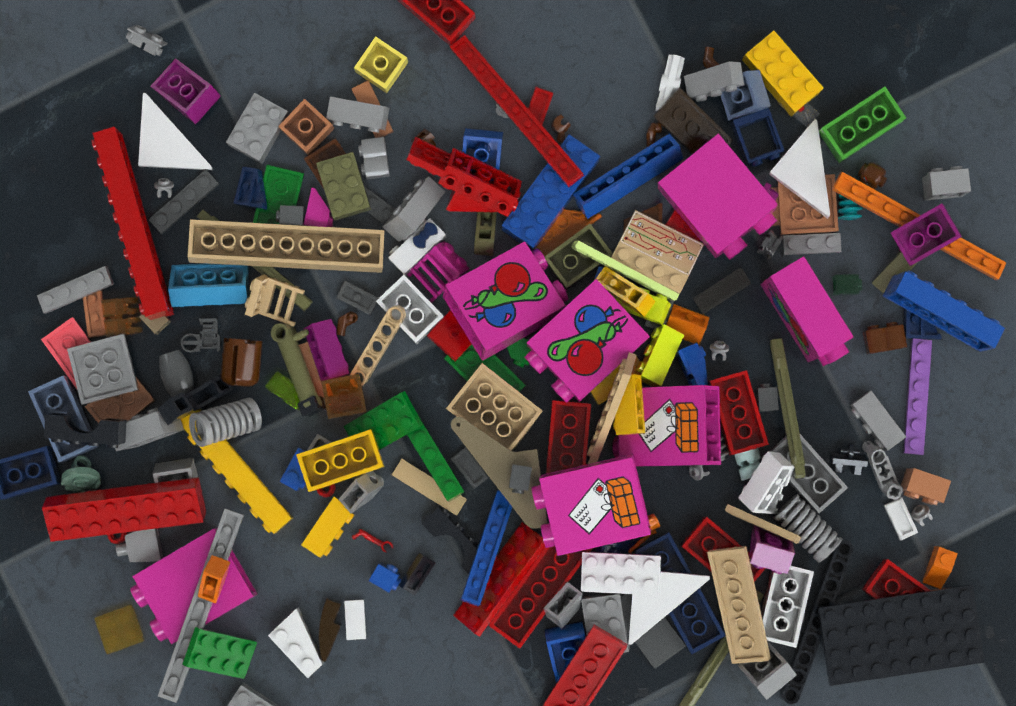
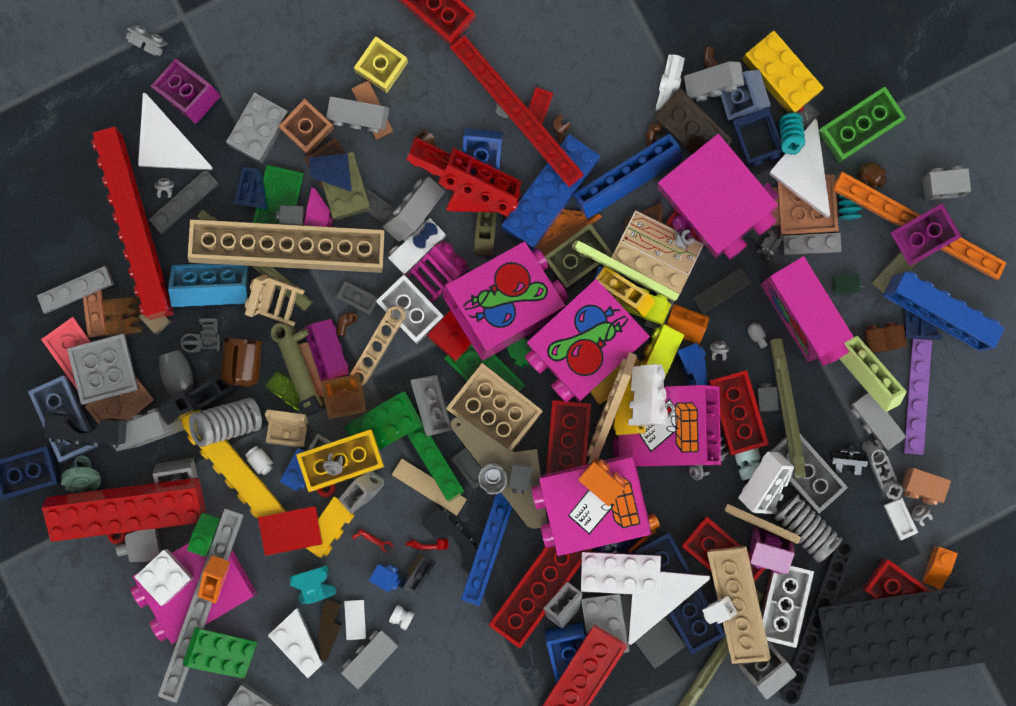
(119, 629): clear yellow plate -> none
(164, 577): none -> white brick
(203, 534): none -> green slope
(259, 460): none -> white brick
(286, 428): none -> tan plate
(290, 530): none -> red tile
(312, 585): none -> teal piece
(331, 170): none -> dark blue wing
(332, 467): none -> light grey plate
(369, 658): none -> light grey brick
(375, 158): light grey brick -> none
(401, 617): none -> white wheel
(431, 405): none -> light grey tile
(442, 544): none -> red piece
(493, 478): none -> light grey hair
(506, 573): red plate -> none
(602, 481): none -> orange brick
(648, 396): none -> white wedge
(681, 225): none -> magenta cylinder
(681, 240): none -> light grey plate
(719, 611): none -> white brick
(757, 334): none -> light grey cylinder
(792, 133): none -> teal piece
(872, 375): none -> yellowish green brick

